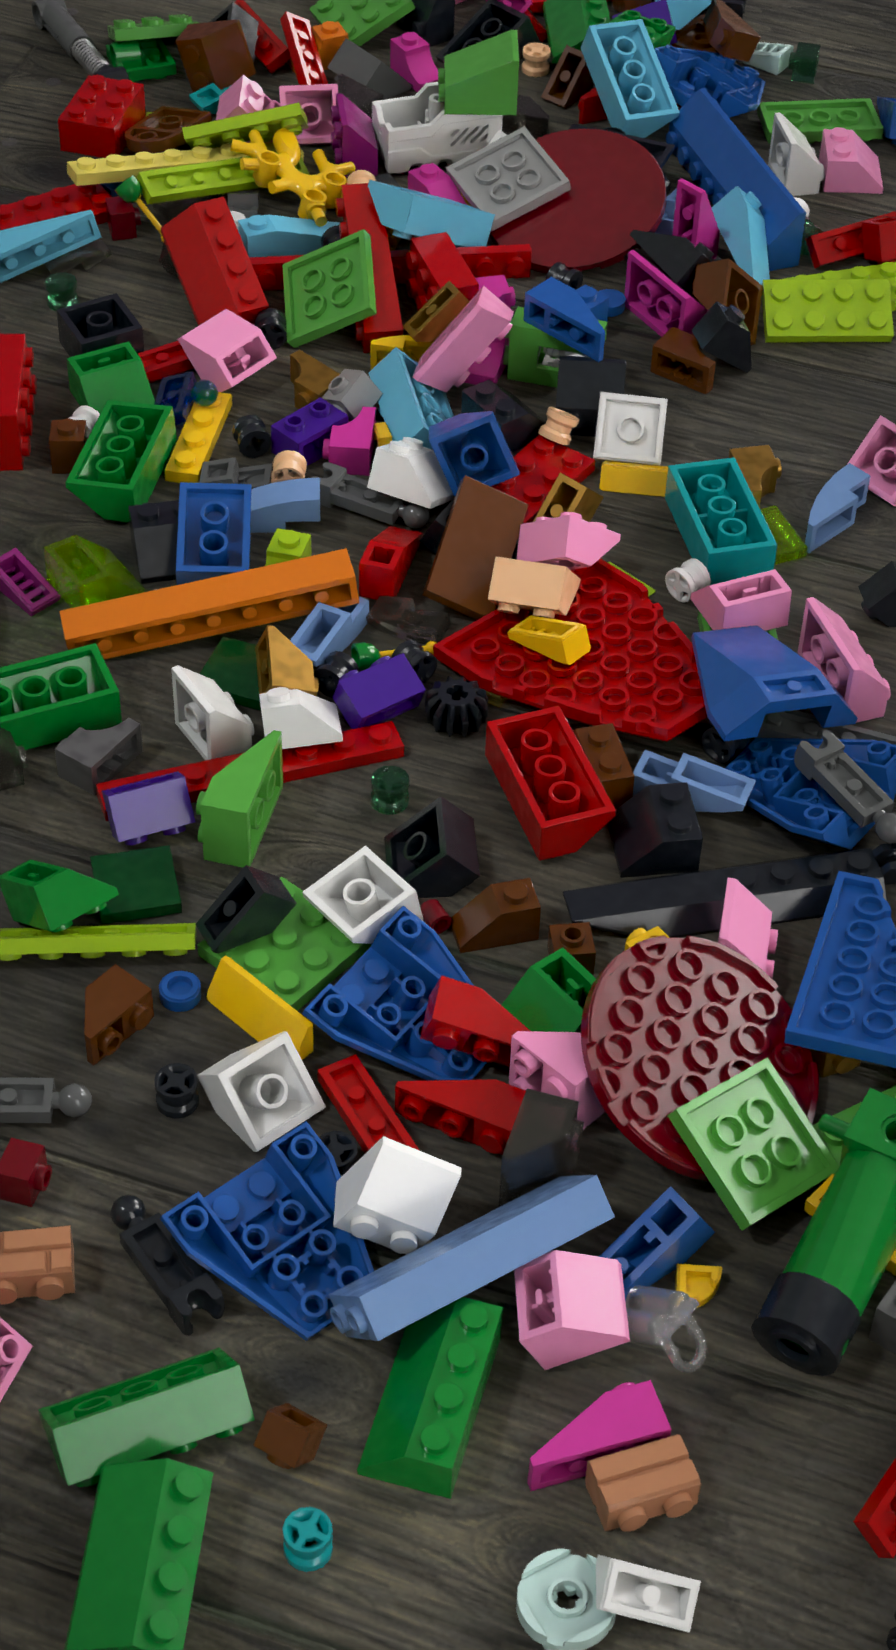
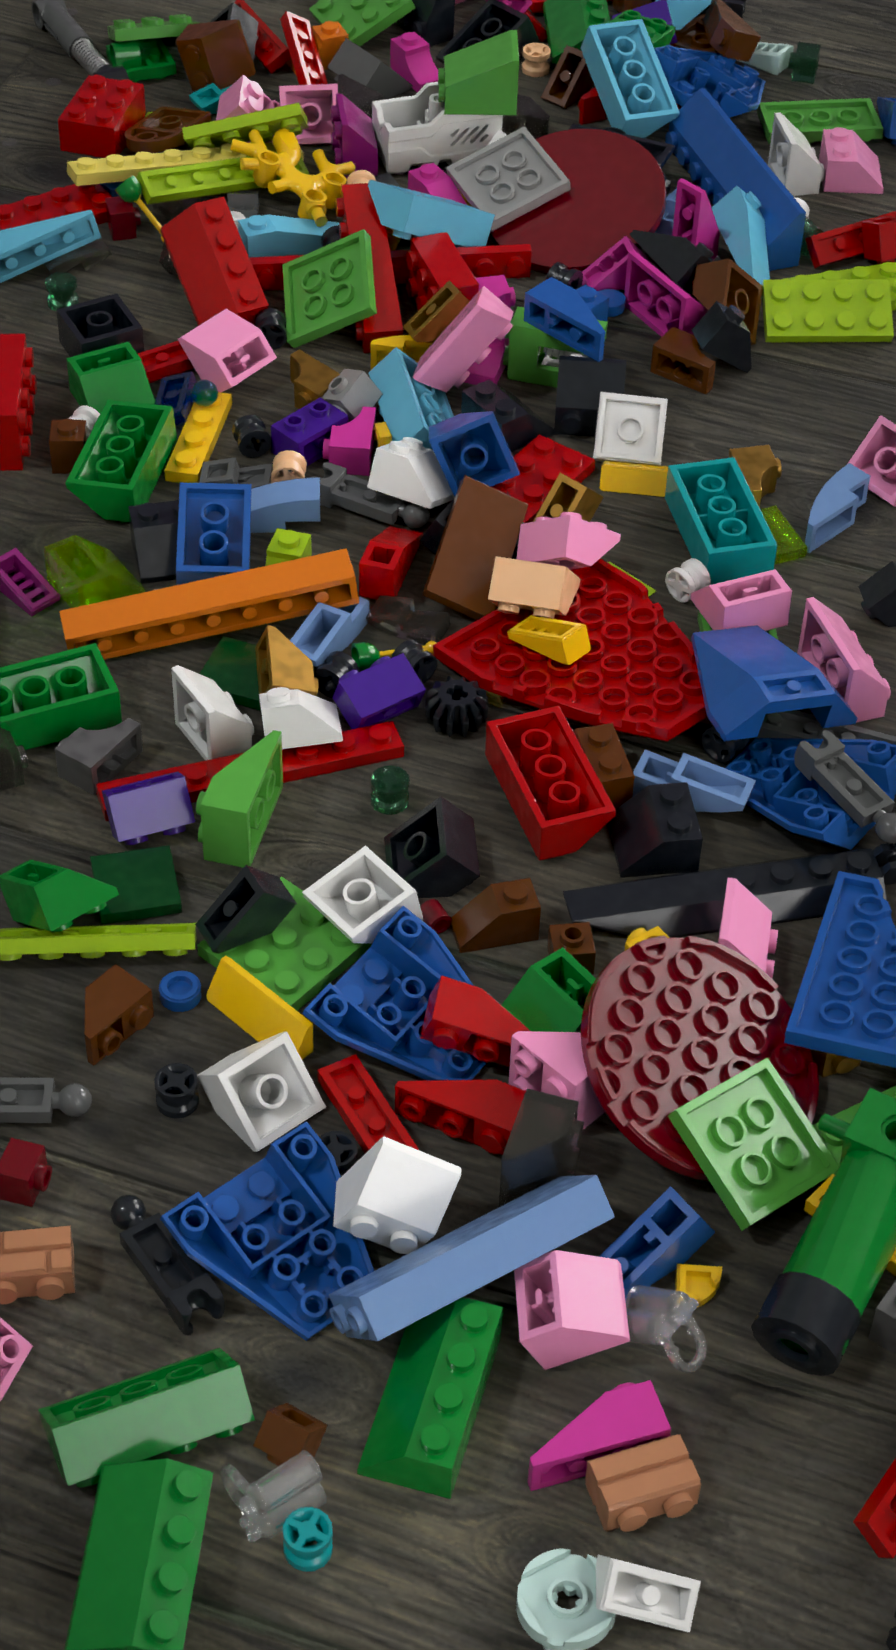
(275, 1495): none -> clear piece
(558, 426): light nougat wheel -> none
(611, 267): none -> dark pink arch

